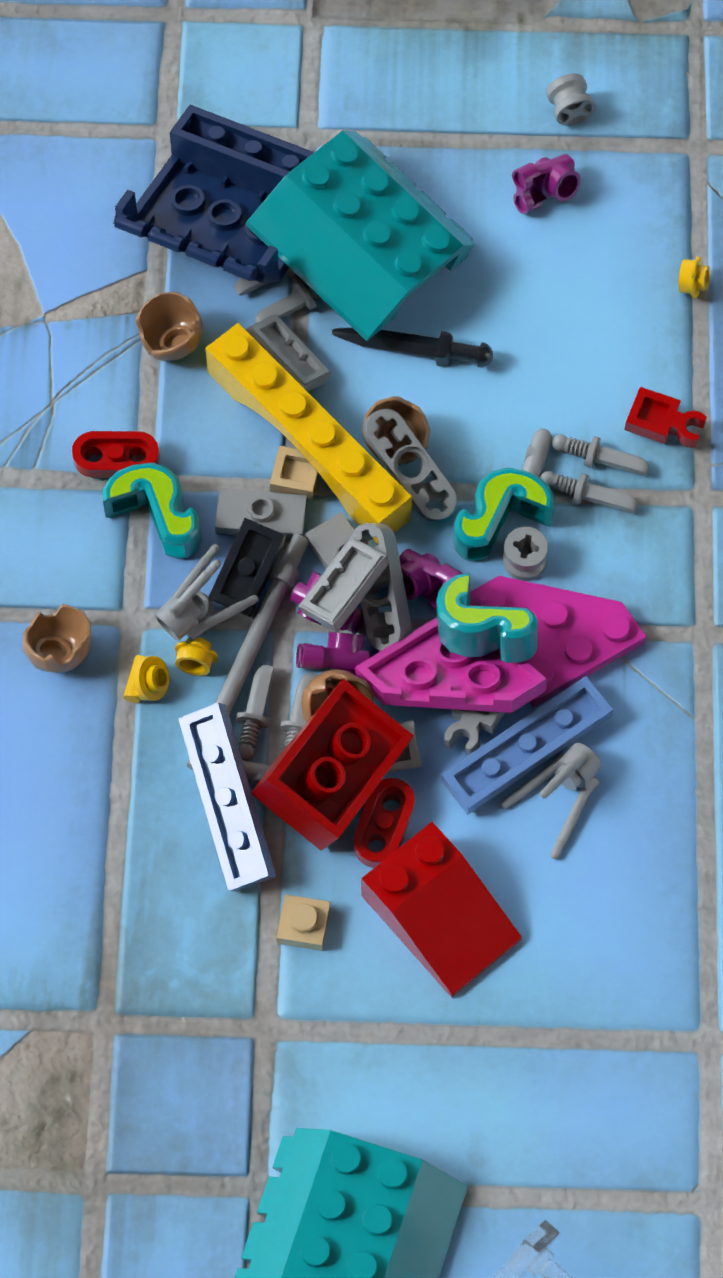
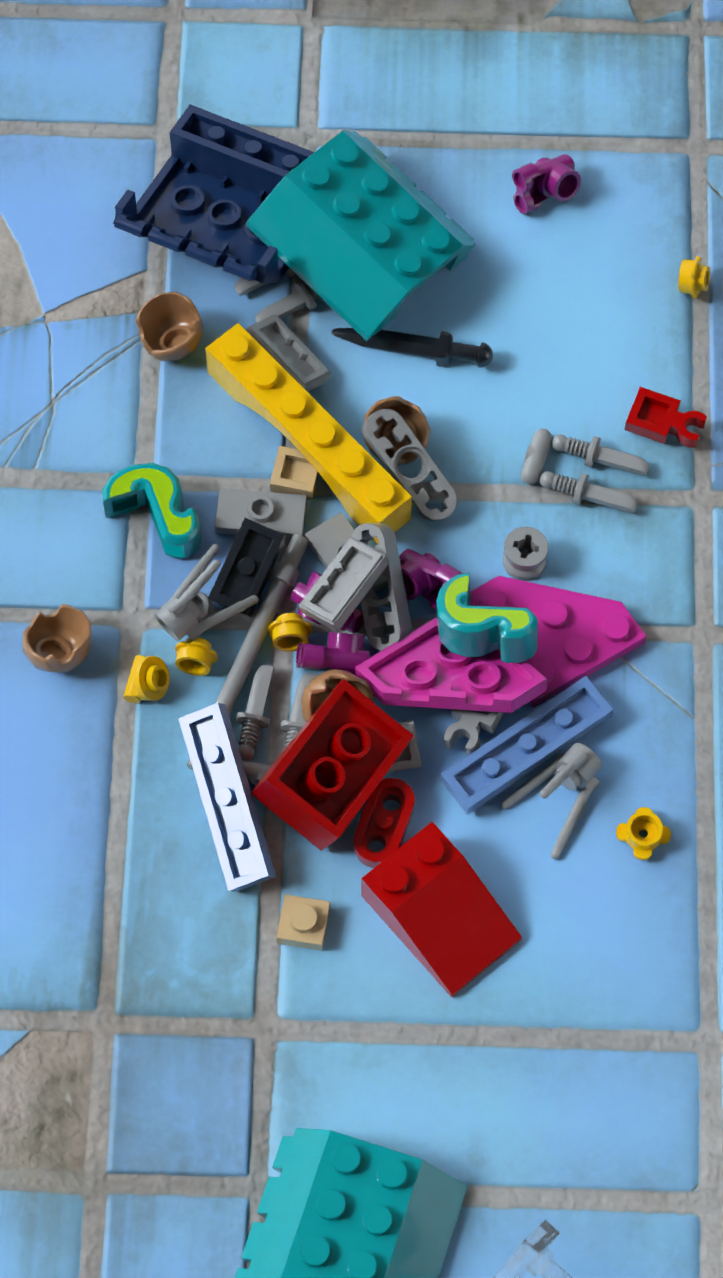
(116, 451): red plate -> none
(289, 631): none -> yellow plate
(494, 499): teal animal -> none
(570, 99): light grey wheel -> none
(643, 820): none -> yellow plate

